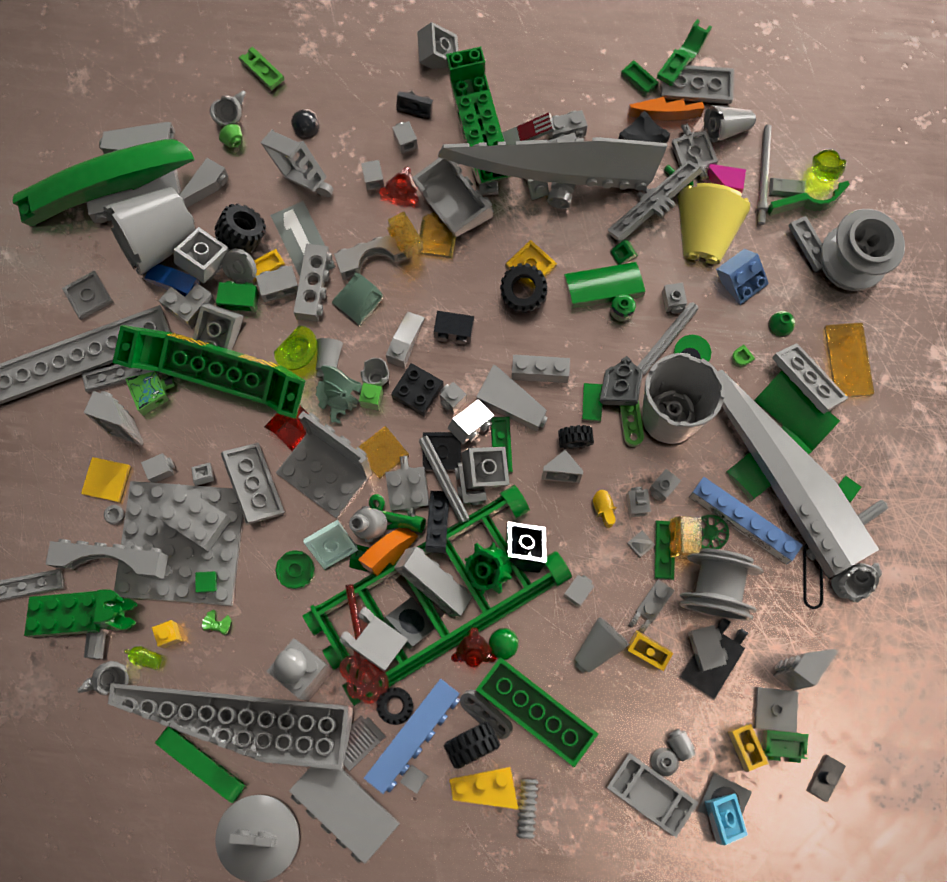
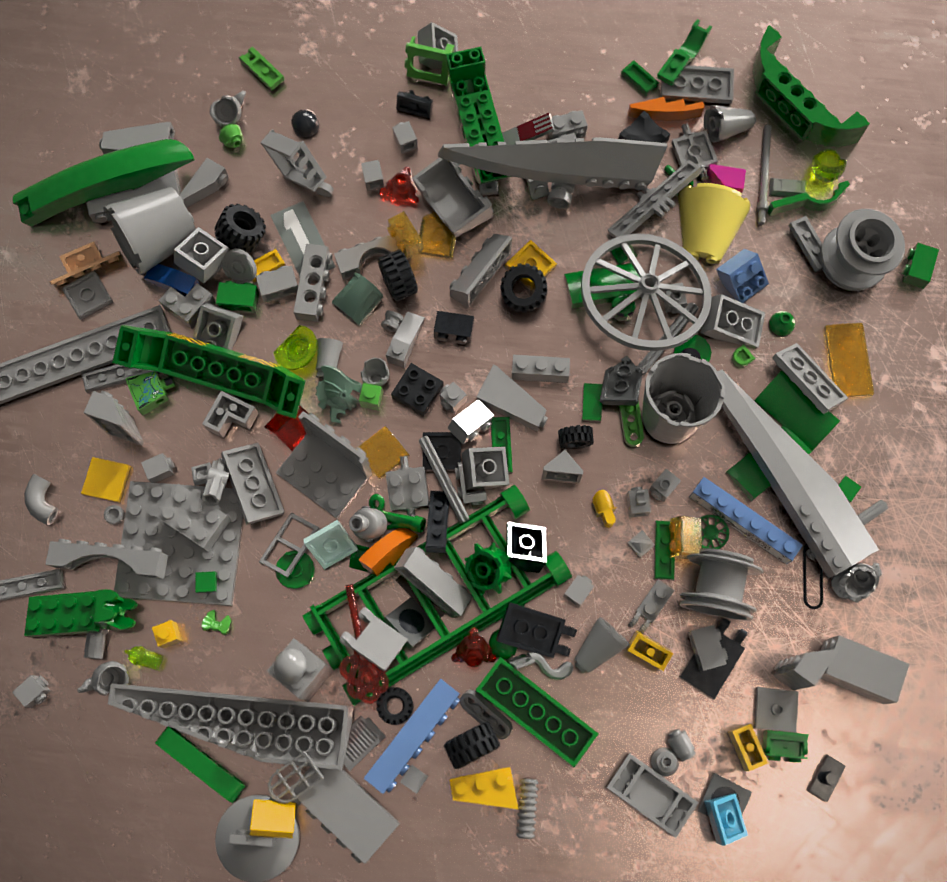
(32, 691): none -> light grey brick
(36, 502): none -> light grey cylinder
(81, 260): none -> light nougat bracket
(215, 483): none -> light grey piece
(228, 410): none -> light grey brick
(272, 819): none -> yellow tile
(278, 538): none -> light grey window
(302, 779): none -> light grey window
(391, 321): none -> light grey wheel
(397, 275): none -> black tyre
(428, 52): none -> bright green panel
(481, 269): none -> light grey slope
(534, 631): none -> black tile
(560, 673): none -> light grey piece
(646, 292): none -> light grey wheel
(733, 322): none -> light grey slope
(798, 105): none -> green slope
(865, 670): none -> light grey brick
(920, 265): none -> green brick

